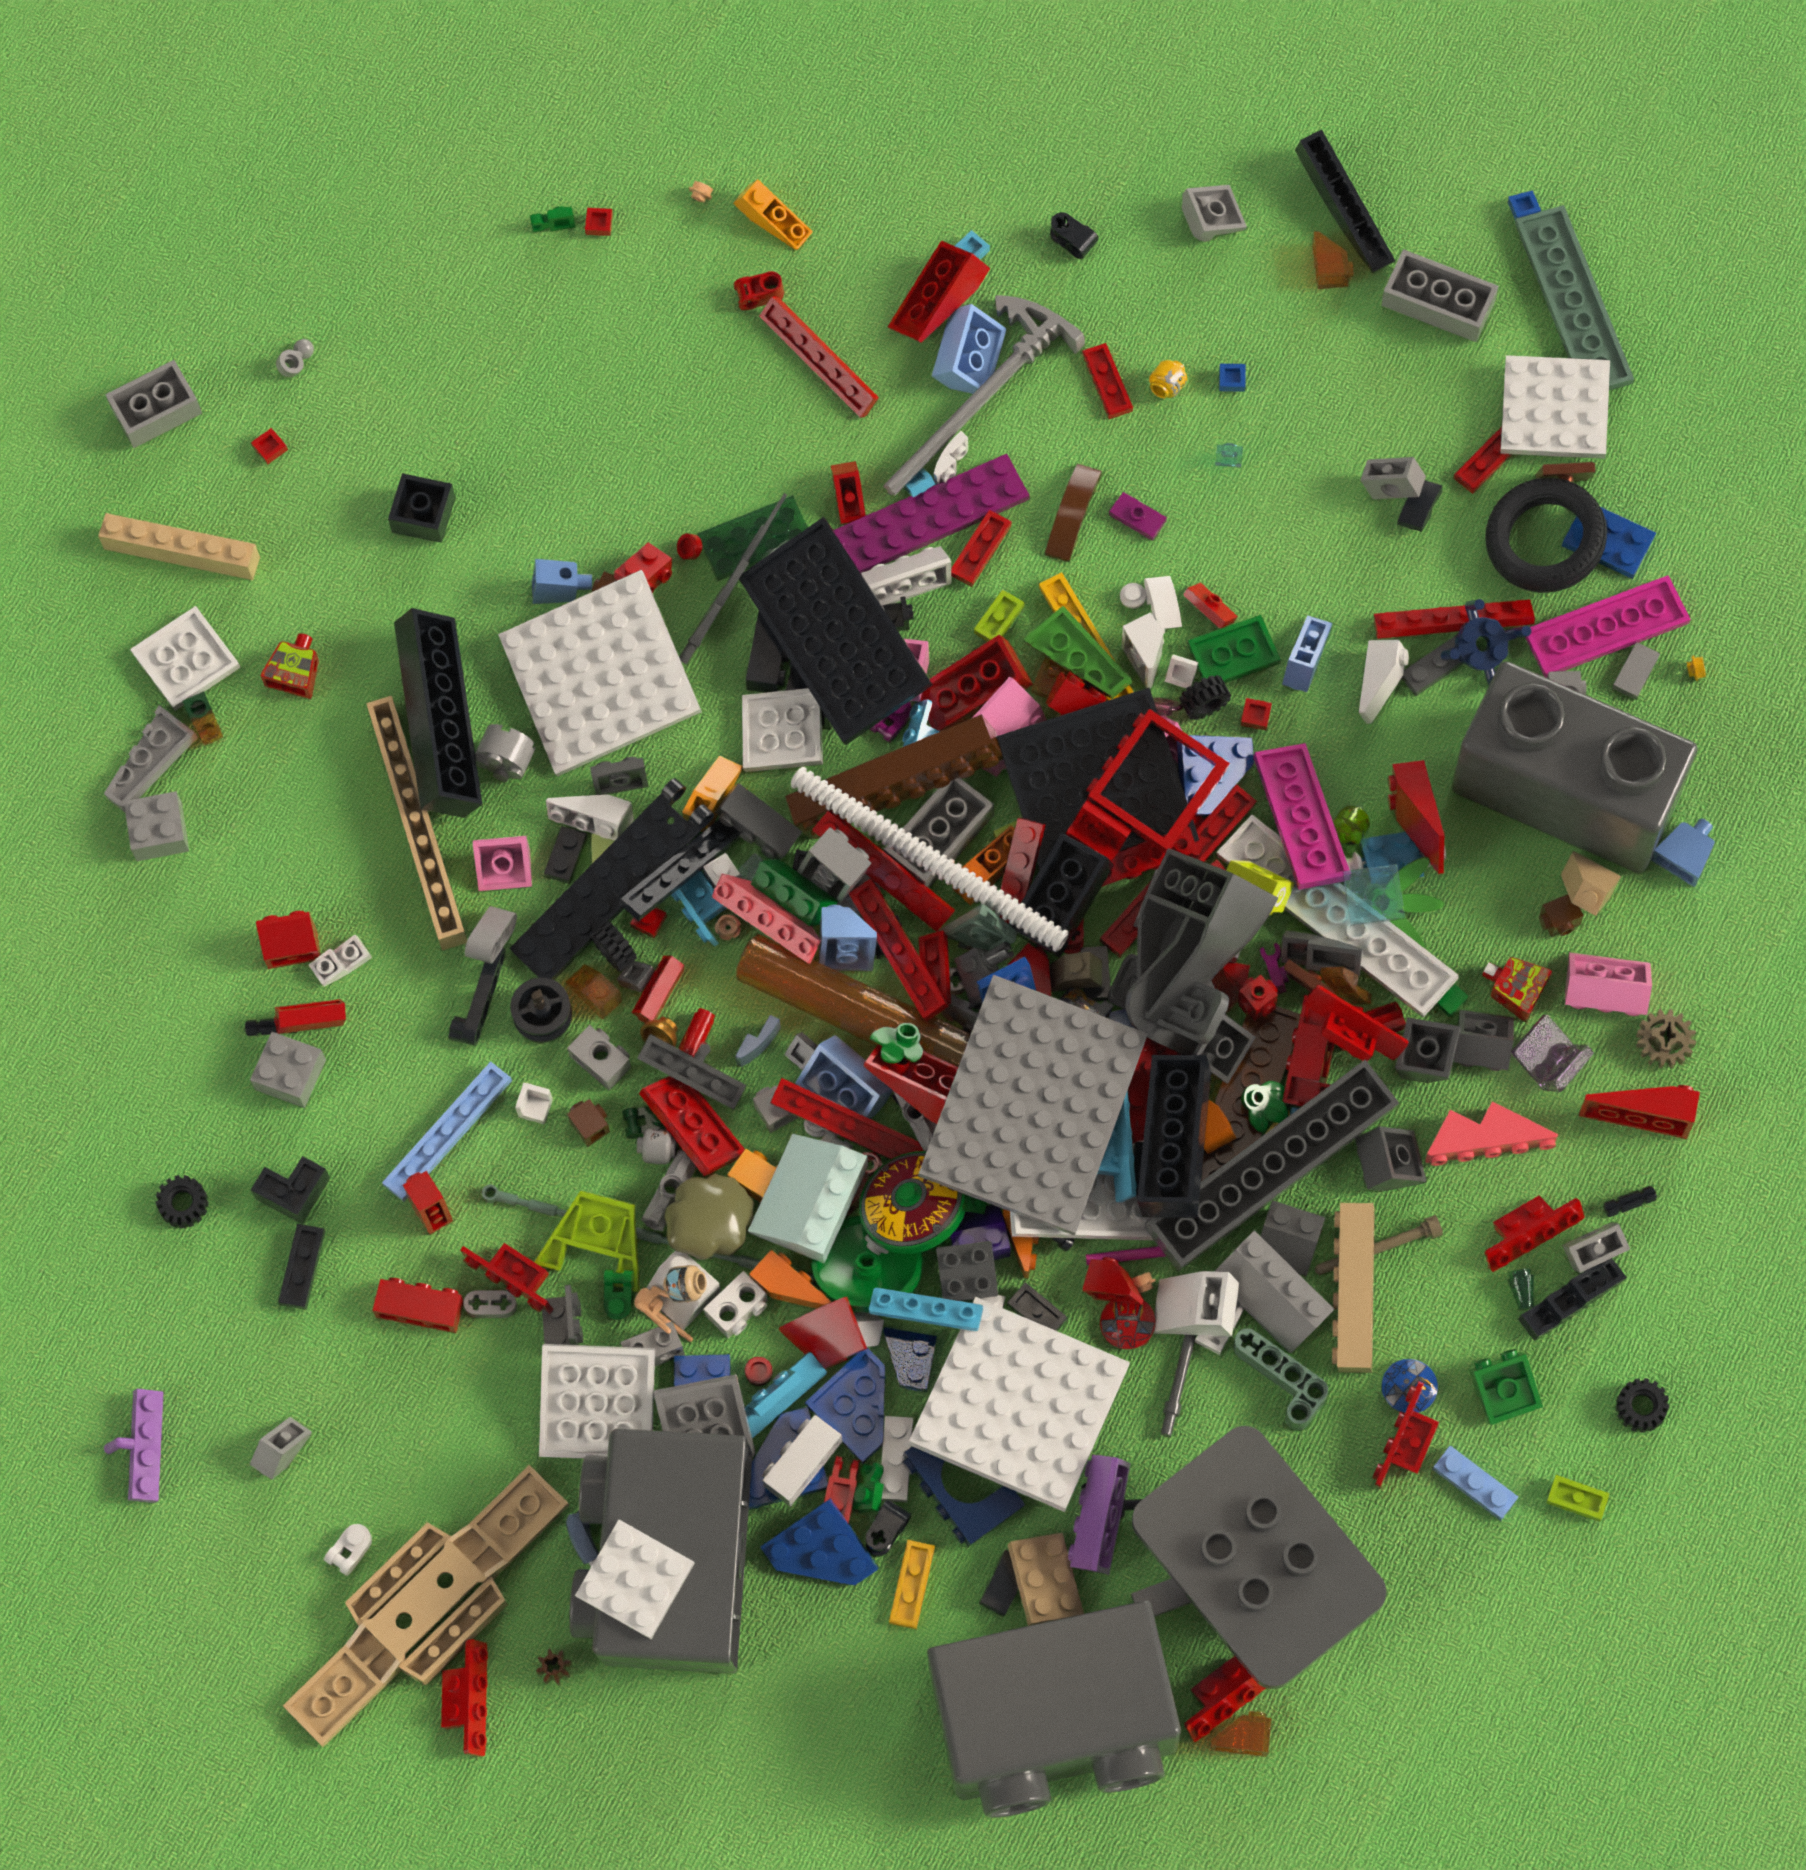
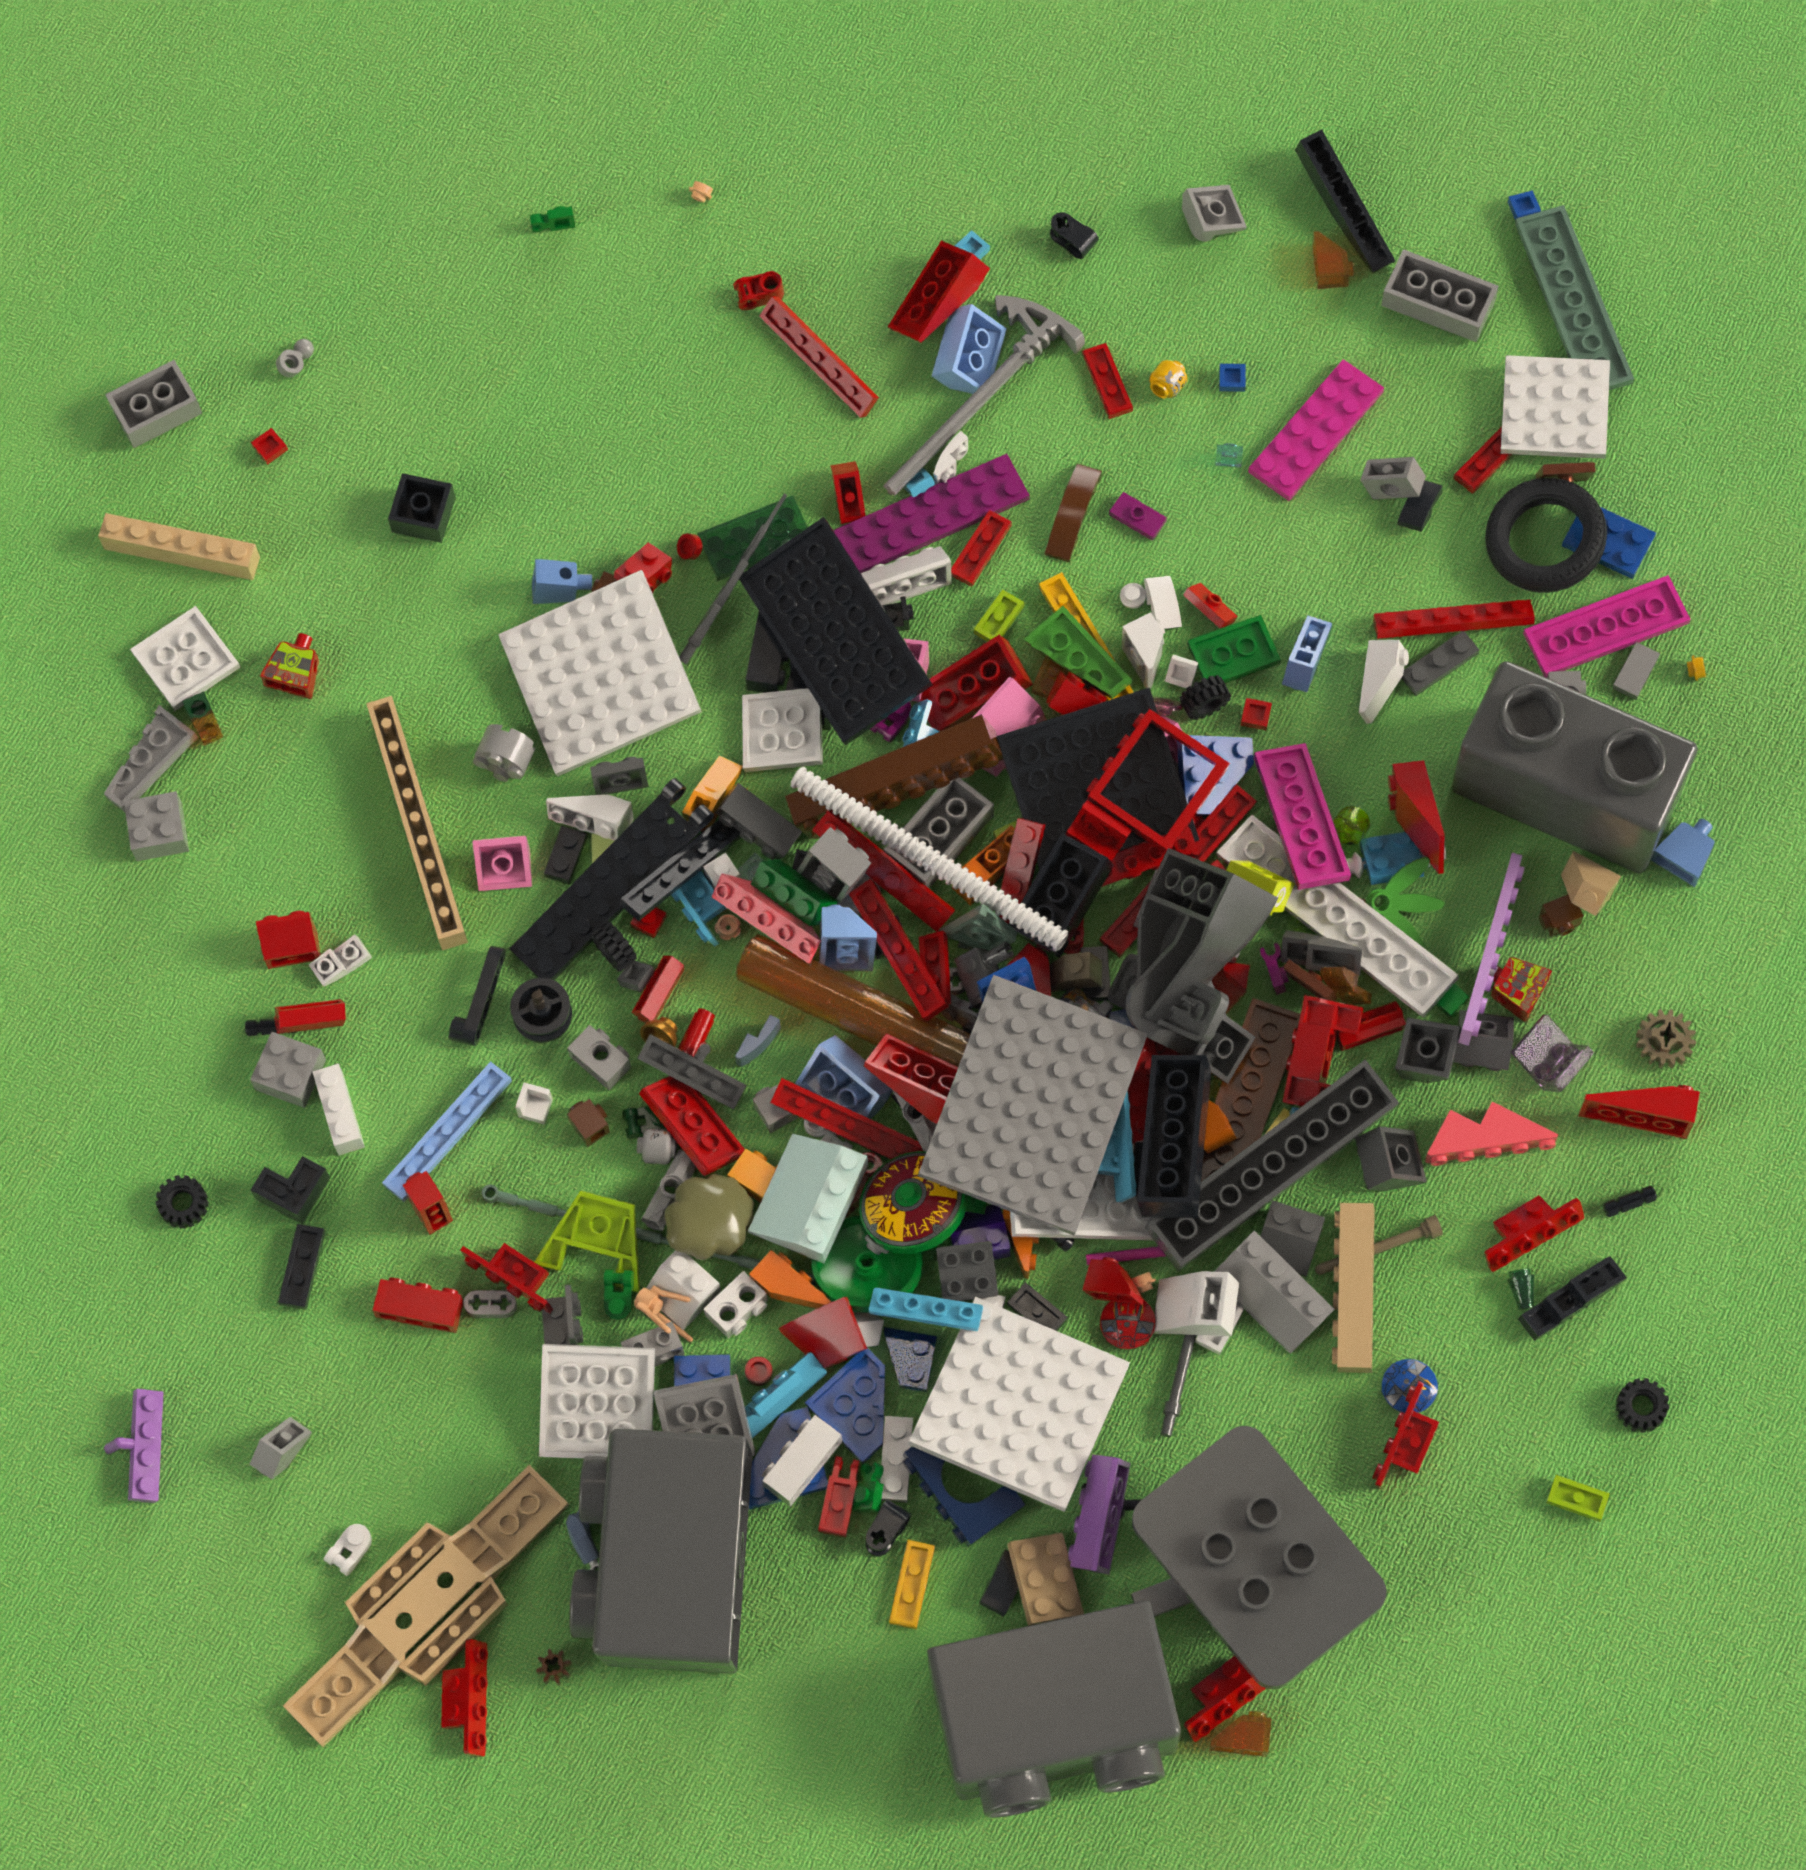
(338, 1109): none -> white brick
(437, 713): black brick -> none
(490, 934): light grey beam -> none
(595, 990): clear orange slope -> none
(598, 221): red plate -> none
(634, 1579): white plate -> none
(685, 1283): head -> none
(772, 215): light orange slope -> none
(801, 1050): dark grey plate -> none
(821, 1548): blue plate -> none
(898, 1043): green plate -> none
(1257, 1005): red brick -> none
(1268, 1105): green plate -> none
(1277, 1372): sand green beam -> none
(1316, 430): none -> dark pink plate
(1353, 1028): red bracket -> none
(1373, 895): clear light blue plate -> none
(1475, 1483): light blue plate -> none
(1490, 958): none -> lavender plate
(1492, 632): dark blue plate -> none
(1505, 1386): green plate -> none
(1596, 1247): light grey brick -> none
(1608, 984): bright pink slope -> none

